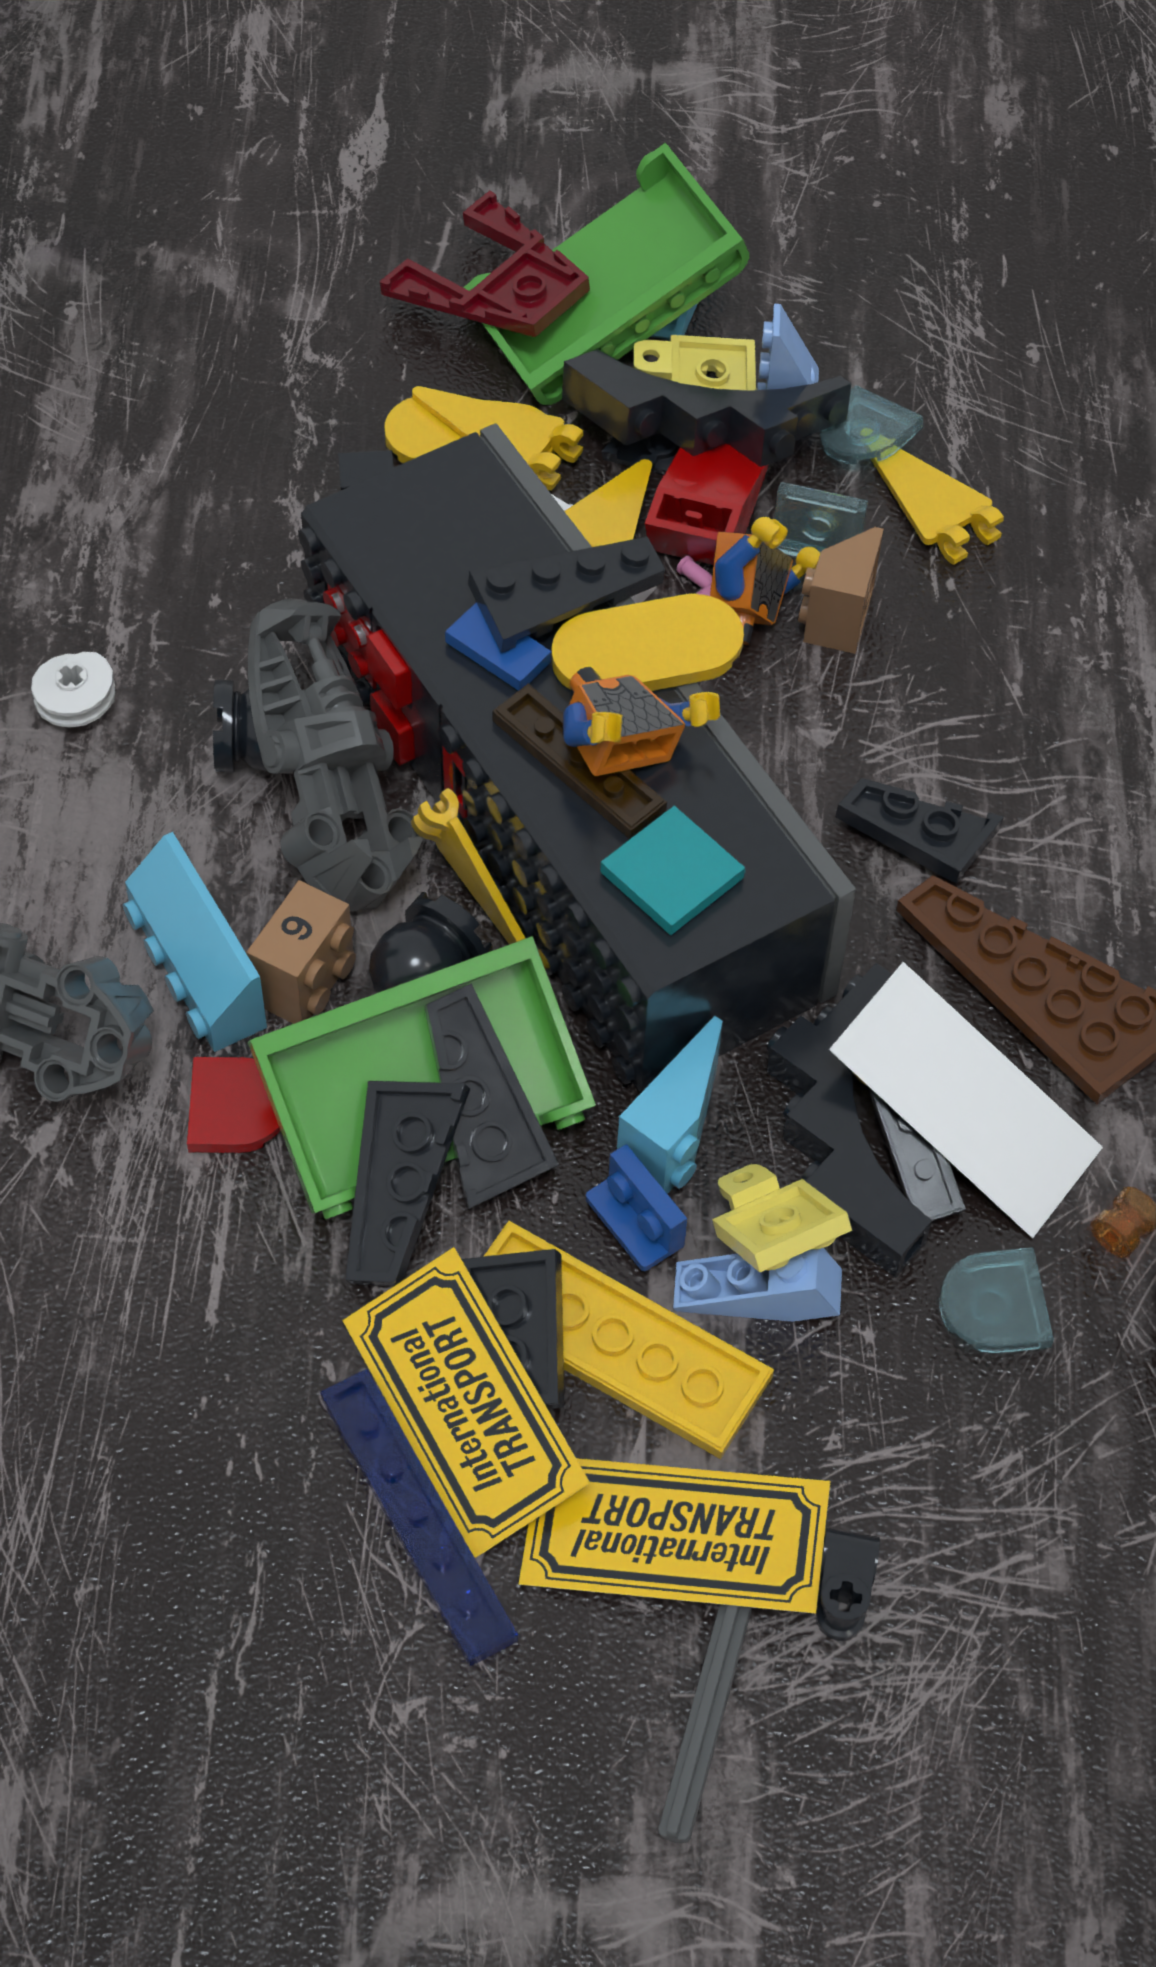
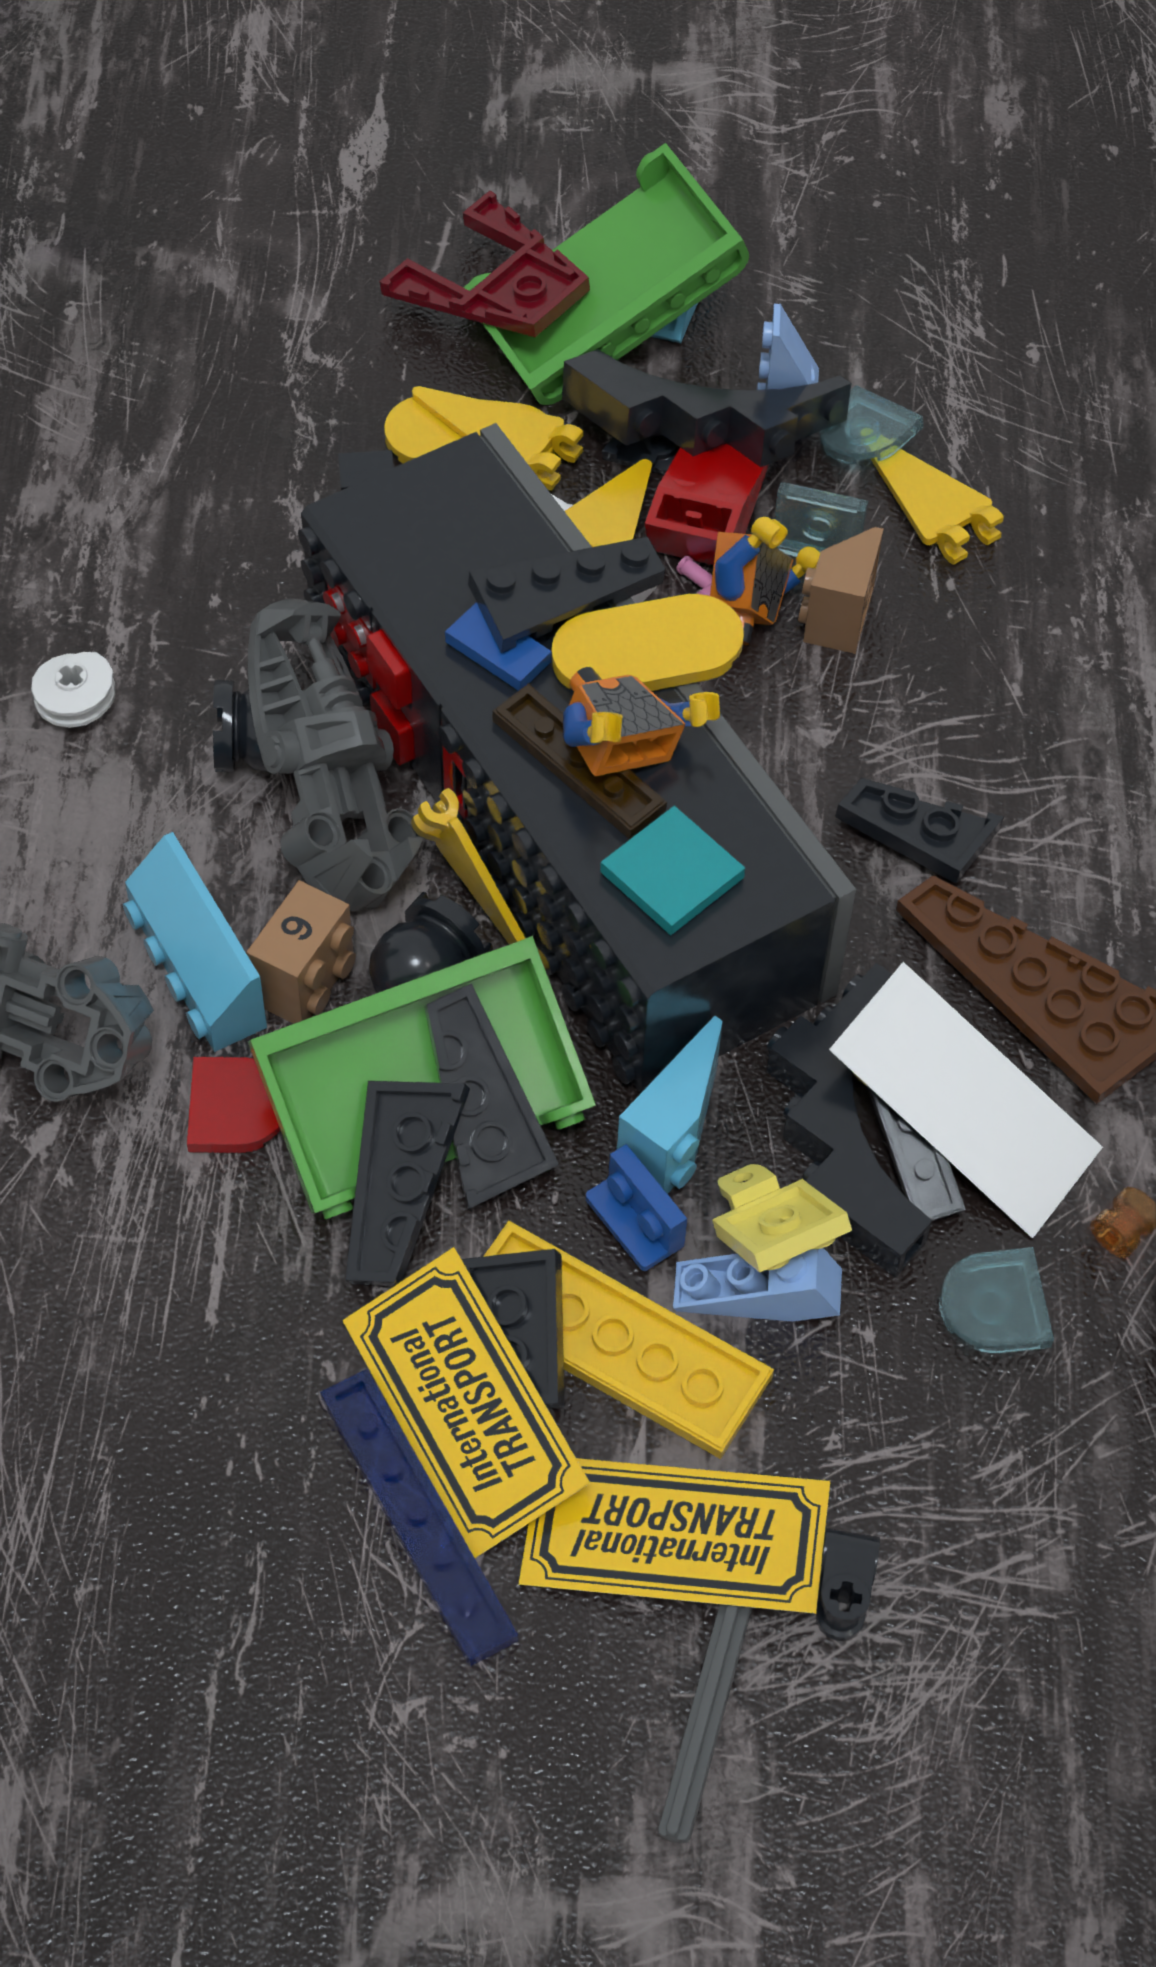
(690, 357): light yellow plate -> none

